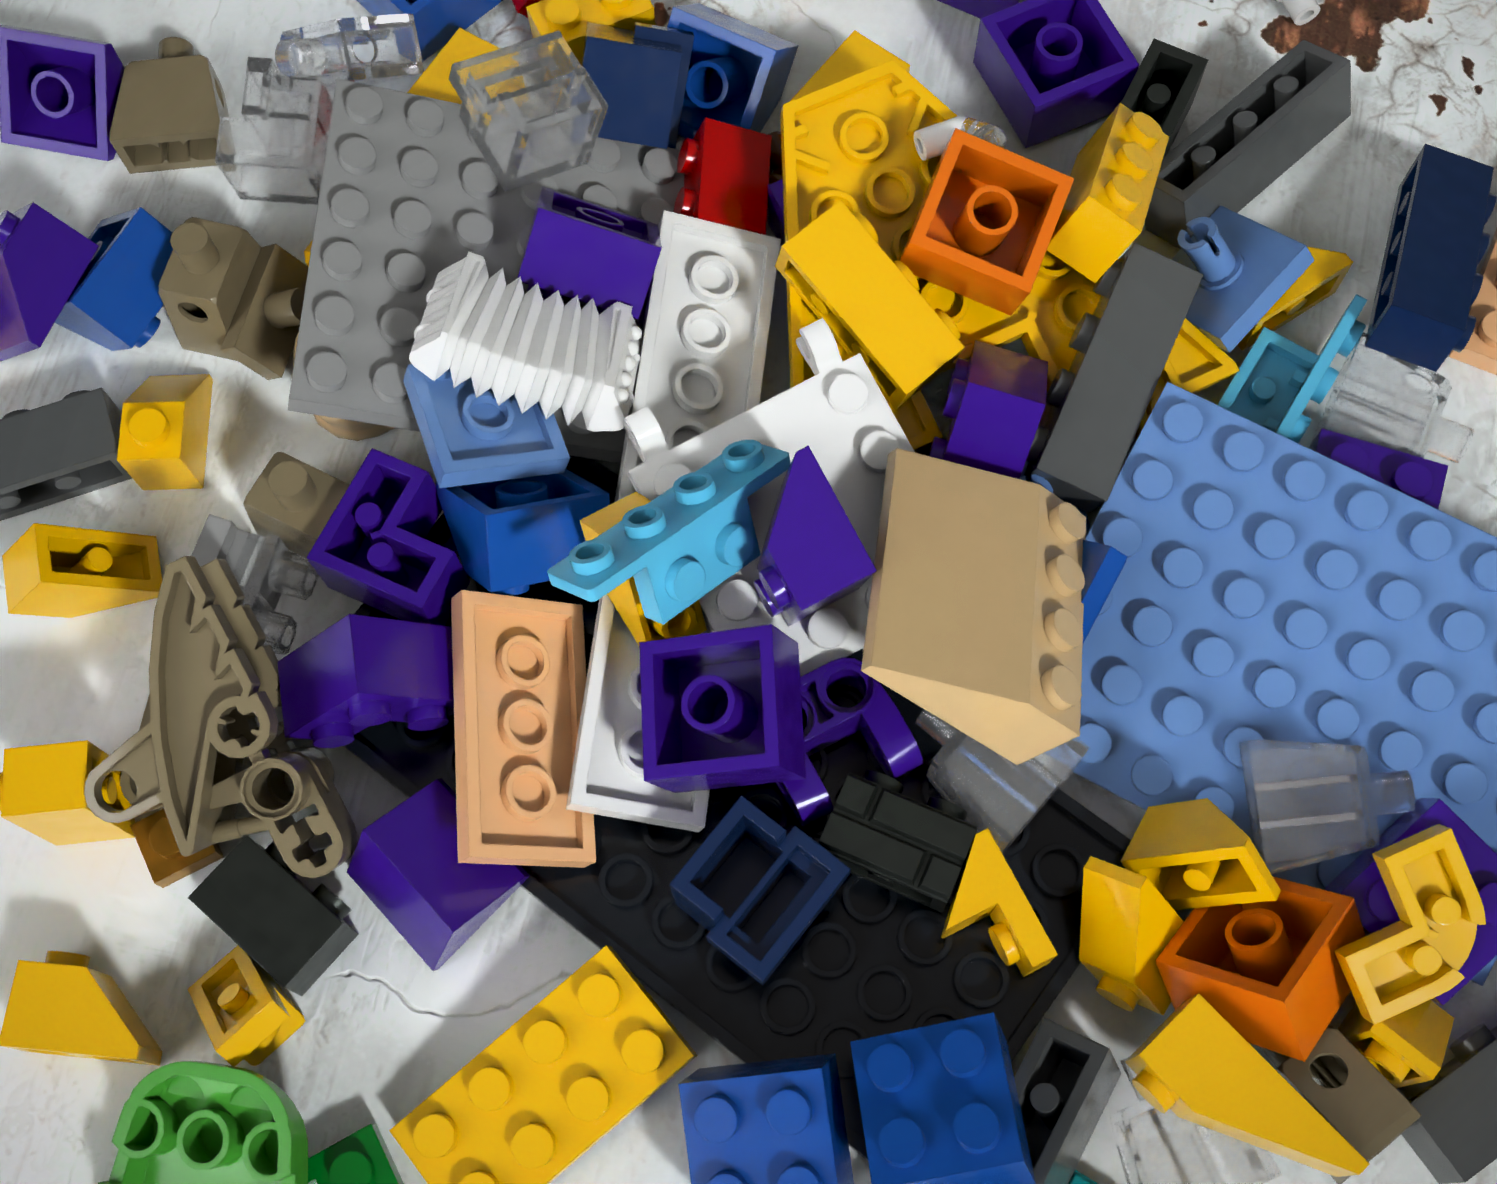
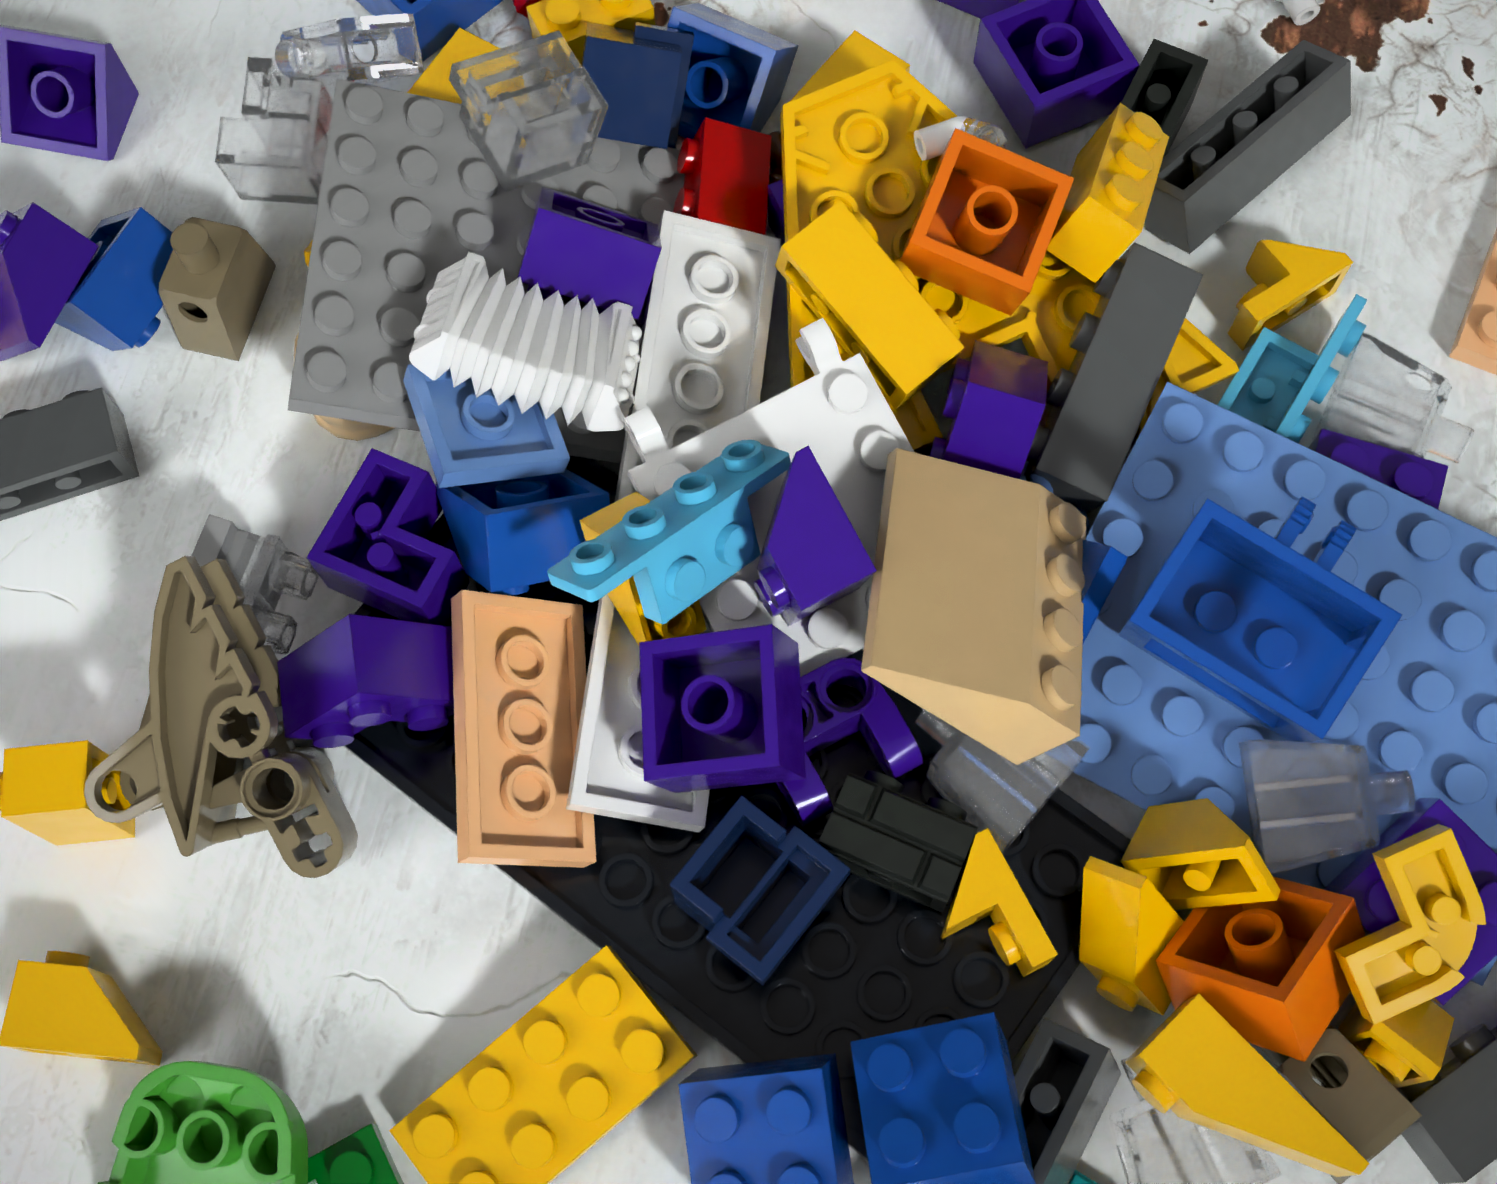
(79, 571): yellow slope -> none
(162, 853): pearl gold plate -> none
(166, 432): yellow slope -> none
(168, 111): dark tan torso -> none
(244, 1009): yellow slope -> none
(268, 313): dark tan tile -> none
(275, 915): pearl dark grey brick -> none
(293, 502): dark tan torso -> none
(414, 875): dark purple slope -> none
(1242, 271): medium blue tile -> none
(1263, 620): none -> blue piece
(1432, 259): dark blue brick -> none

